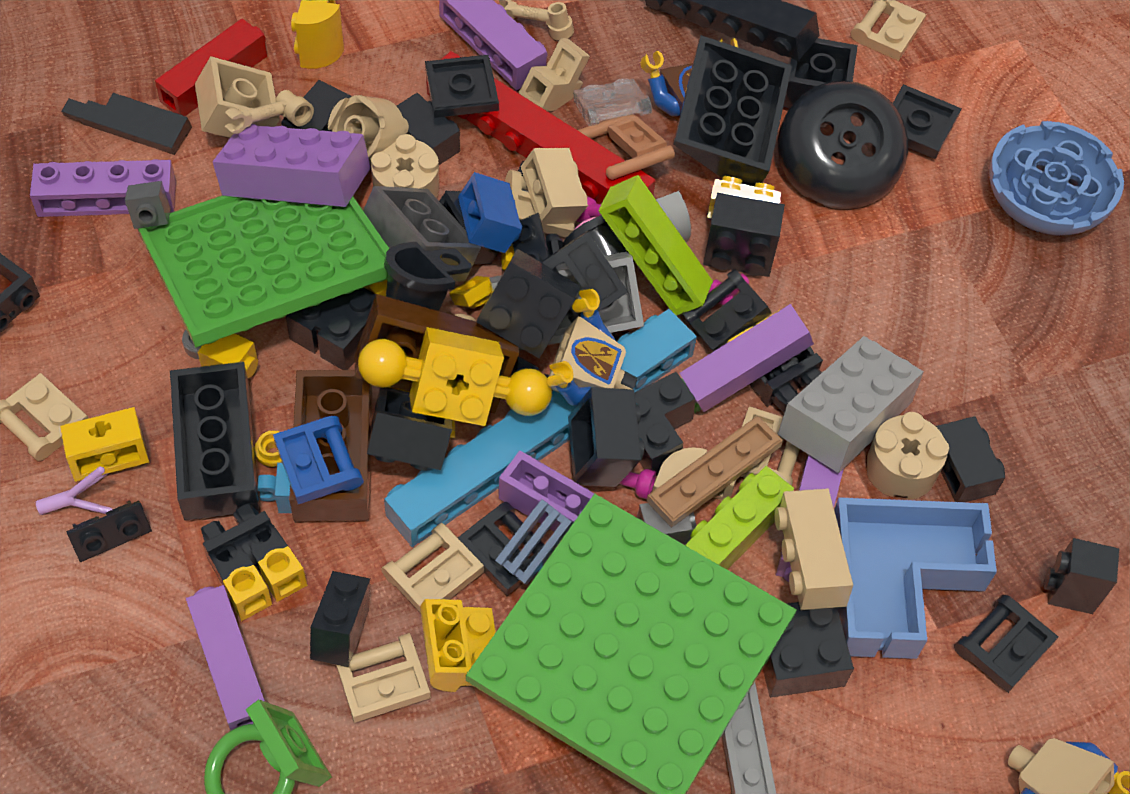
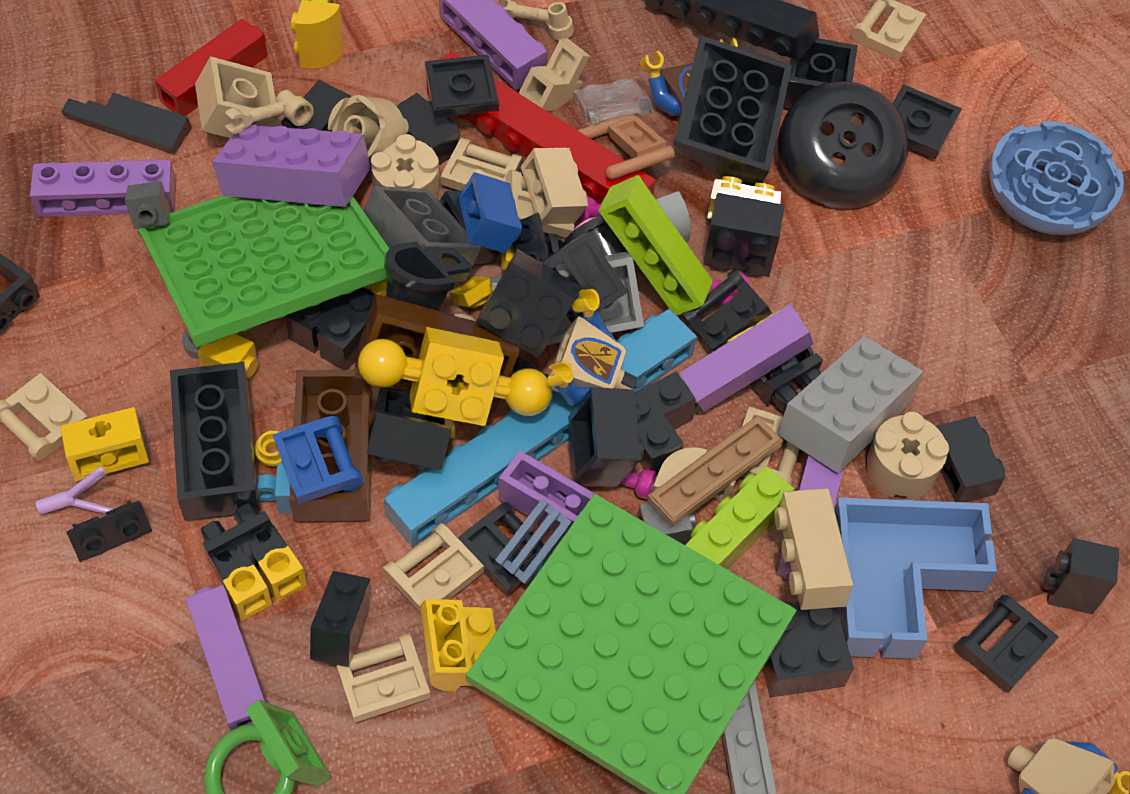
(461, 167): none -> tan plate

